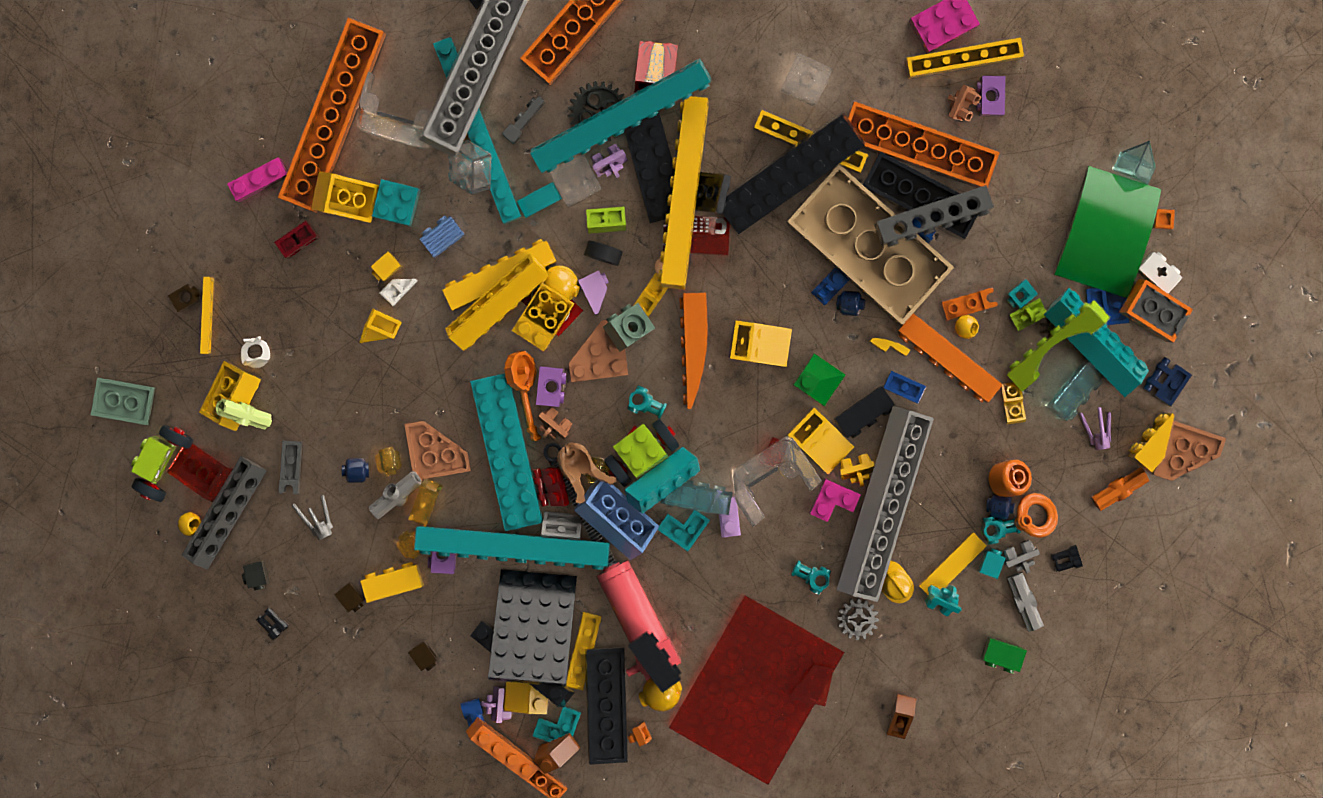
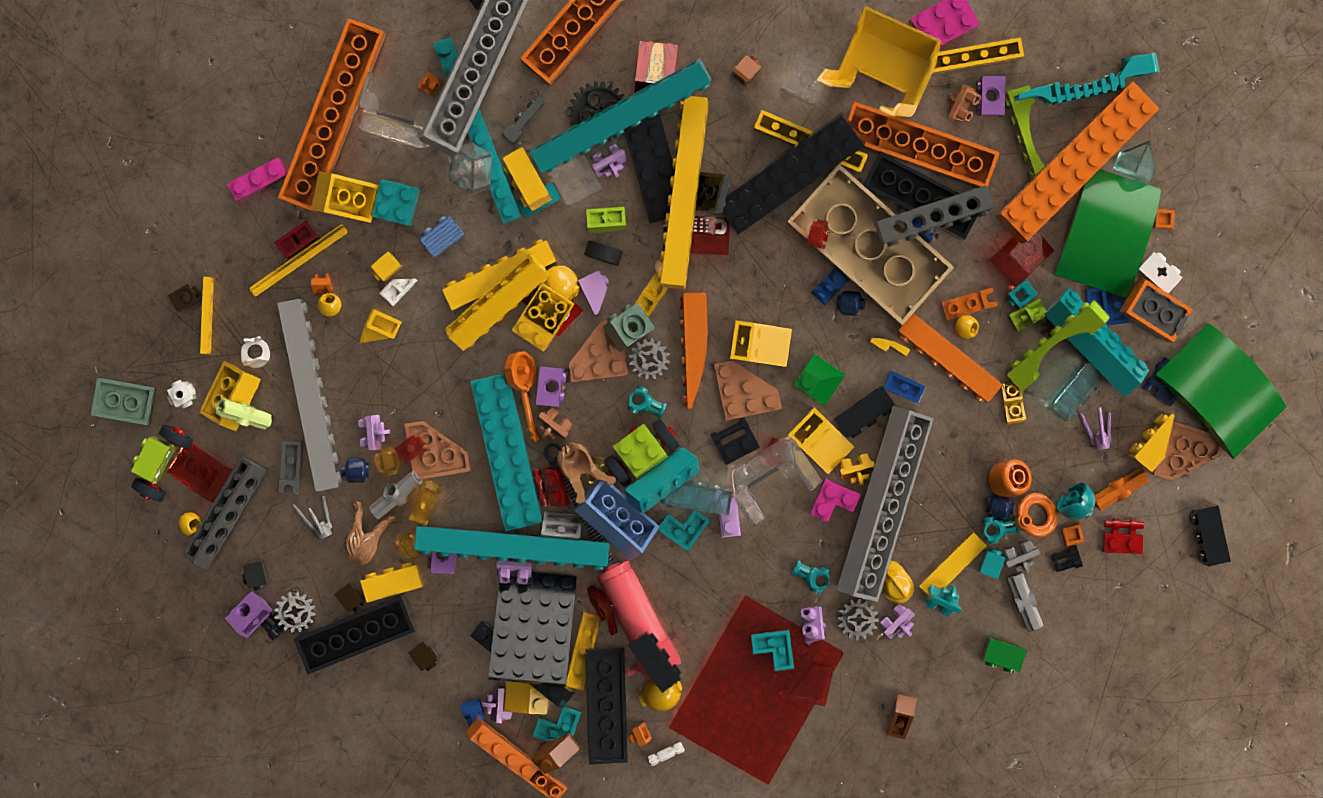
(188, 394): none -> white brick
(258, 612): none -> medium lavender brick
(285, 615): none -> light grey gear
(298, 260): none -> yellow axle
(309, 395): none -> light grey brick
(321, 285): none -> orange tile
(329, 304): none -> yellow piece
(355, 634): none -> black brick
(359, 546): none -> medium nougat hair
(375, 432): none -> lavender hips
(406, 455): none -> clear red brick
(430, 84): none -> orange tile
(511, 568): none -> lavender hips
(526, 179): none -> yellow brick
(603, 608): none -> clear red wing
(637, 352): none -> light grey gear
(665, 754): none -> white axle
(738, 447): none -> black plate
(744, 392): none -> nougat plate
(746, 70): none -> slope
(777, 643): none -> teal plate
(813, 624): none -> lavender hips
(818, 233): none -> clear red brick
(889, 54): none -> yellow piece
(905, 616): none -> lavender hips
(1017, 260): none -> clear red slope
(1020, 118): none -> lime arch
(1072, 534): none -> orange tile
(1077, 162): none -> orange brick
(1078, 502): none -> teal cylinder
(1123, 543): none -> red plate
(1131, 67): none -> teal piece
(1210, 535): none -> black brick
(1222, 389): none -> green slope

